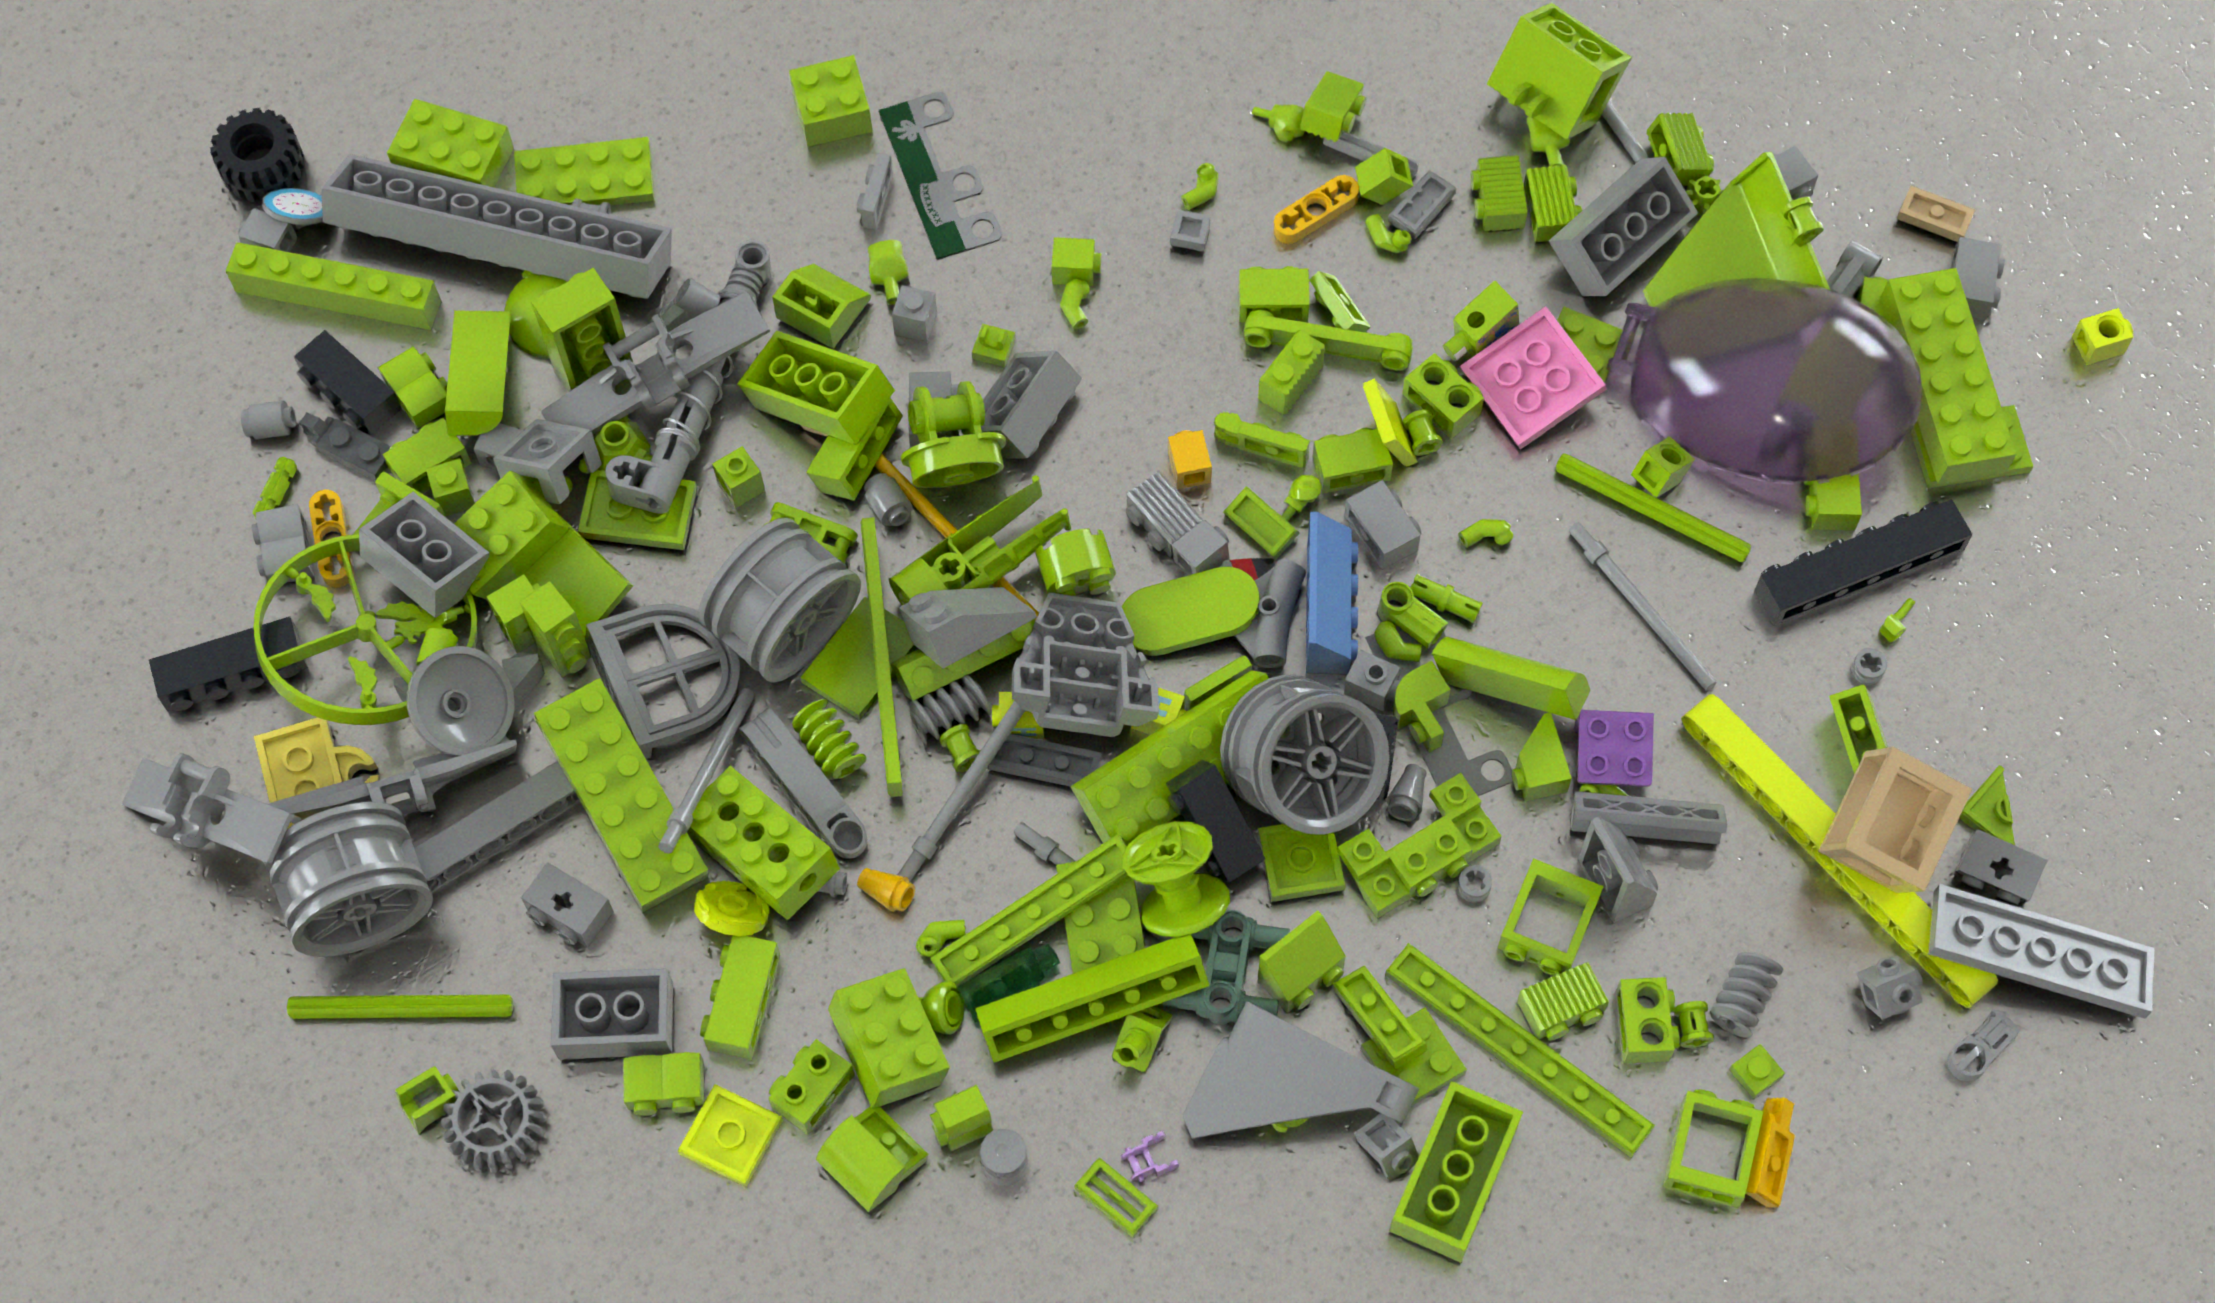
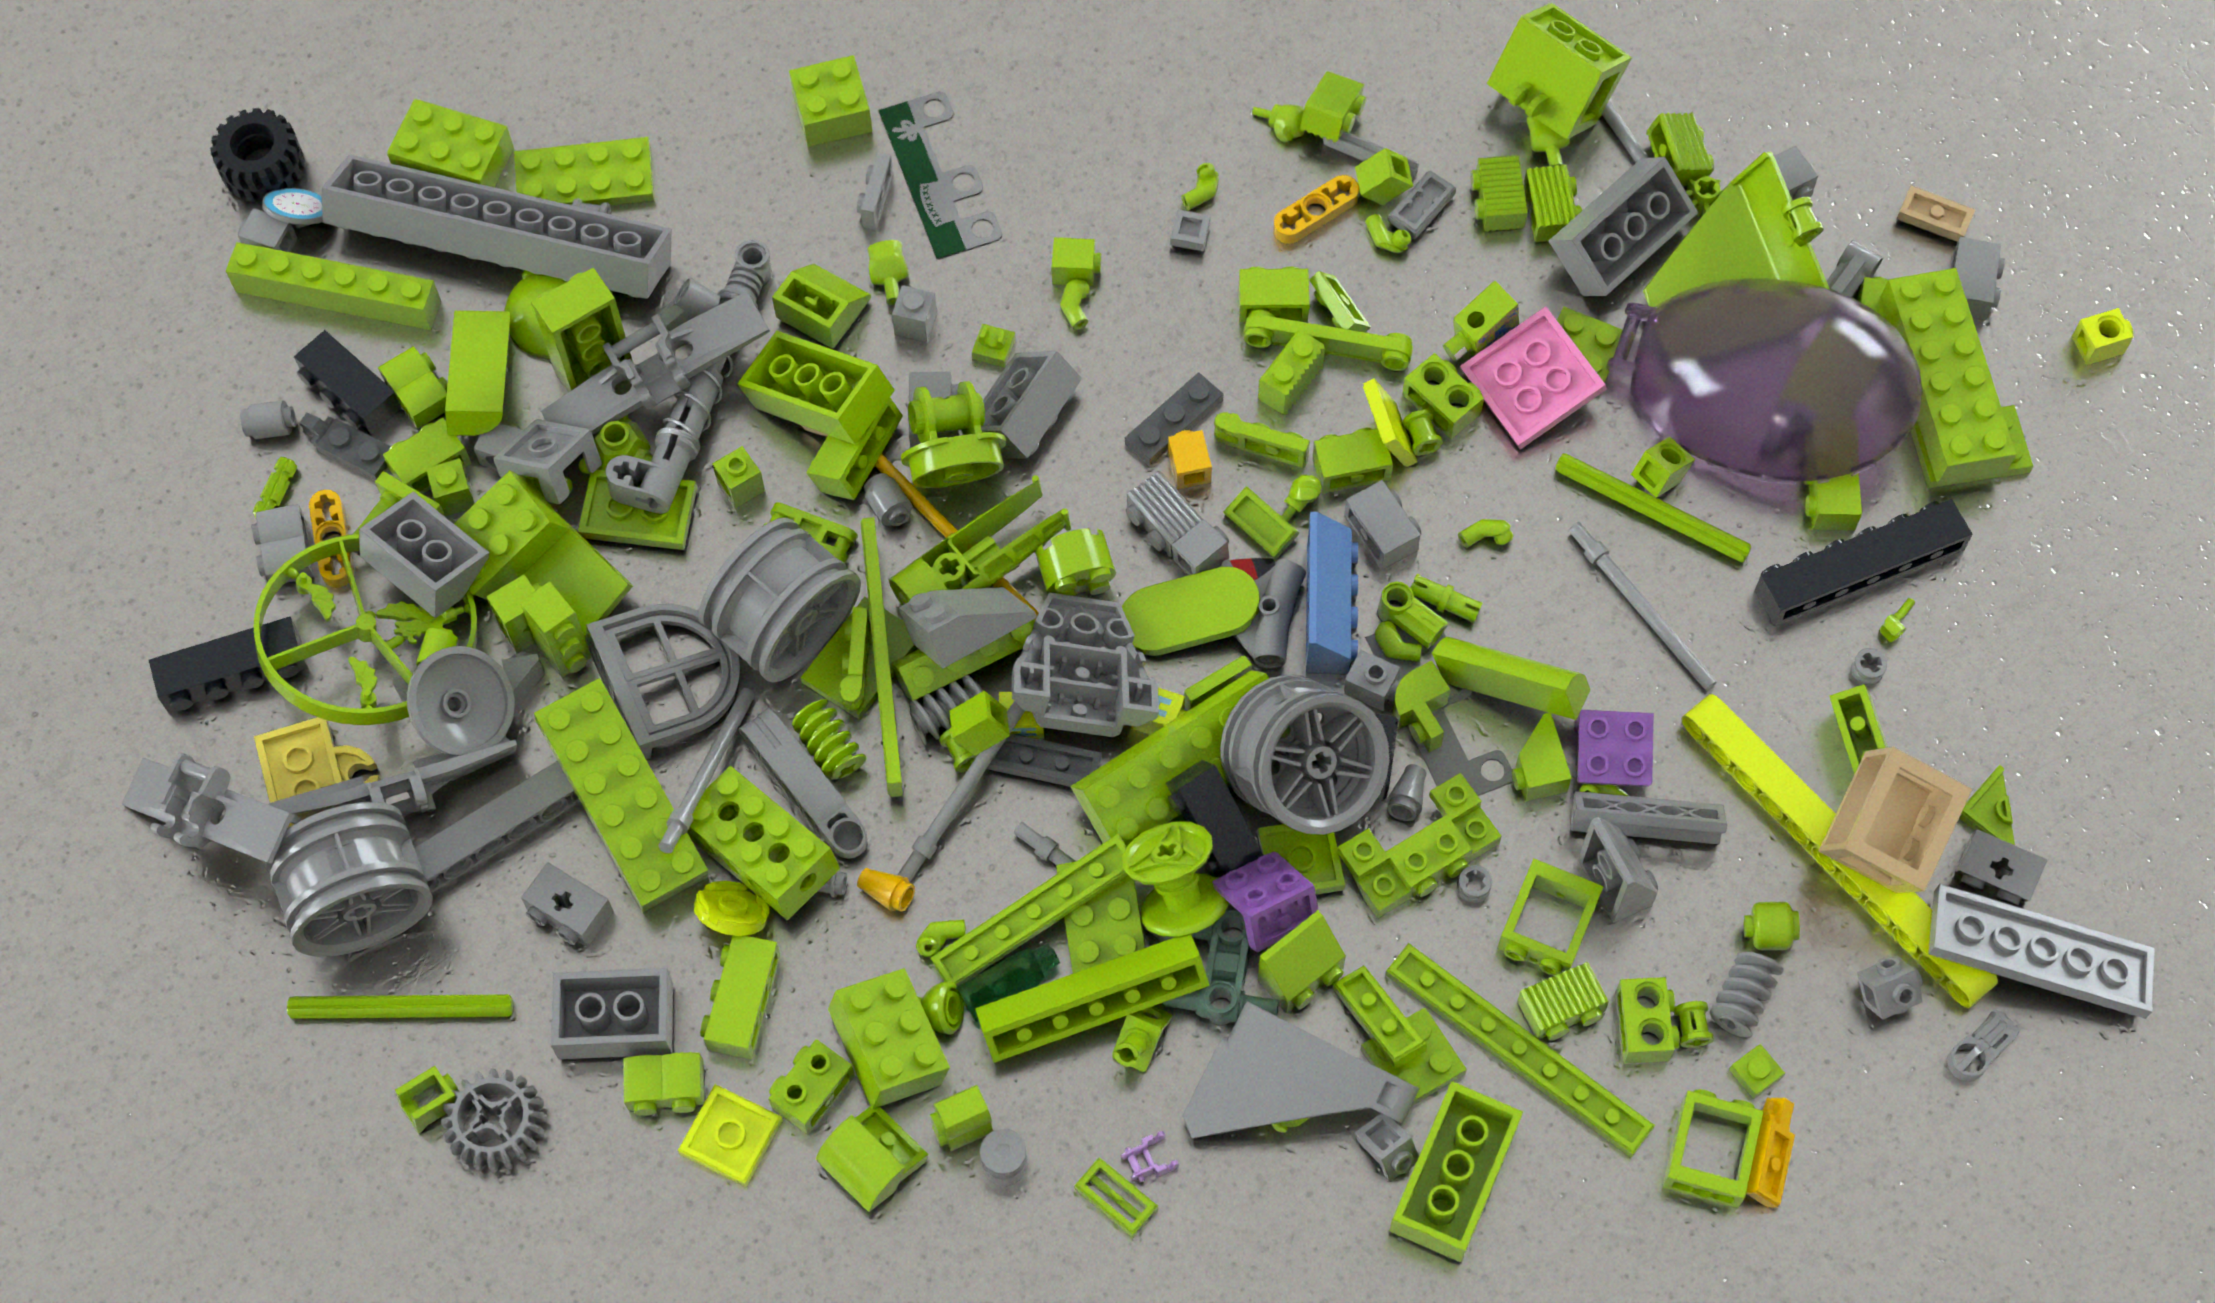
(855, 662): none -> lime hinge
(979, 723): none -> lime brick
(1176, 414): none -> dark grey plate
(1269, 897): none -> medium lavender bracket
(1772, 925): none -> lime head

